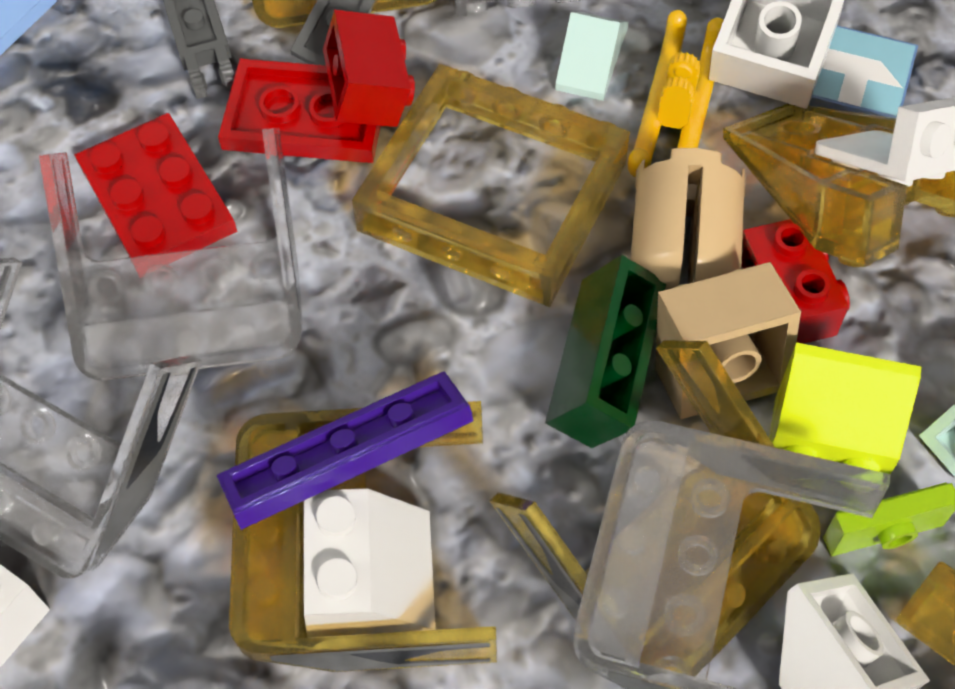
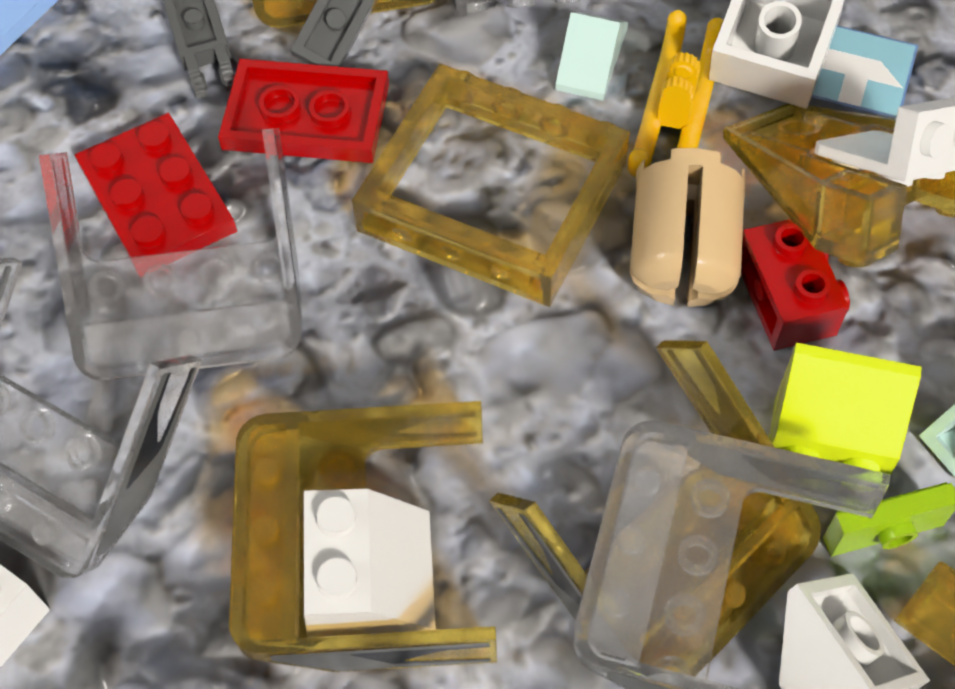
(343, 449): dark purple tile -> none
(367, 69): red brick -> none
(606, 353): dark green brick -> none
(745, 321): tan brick -> none

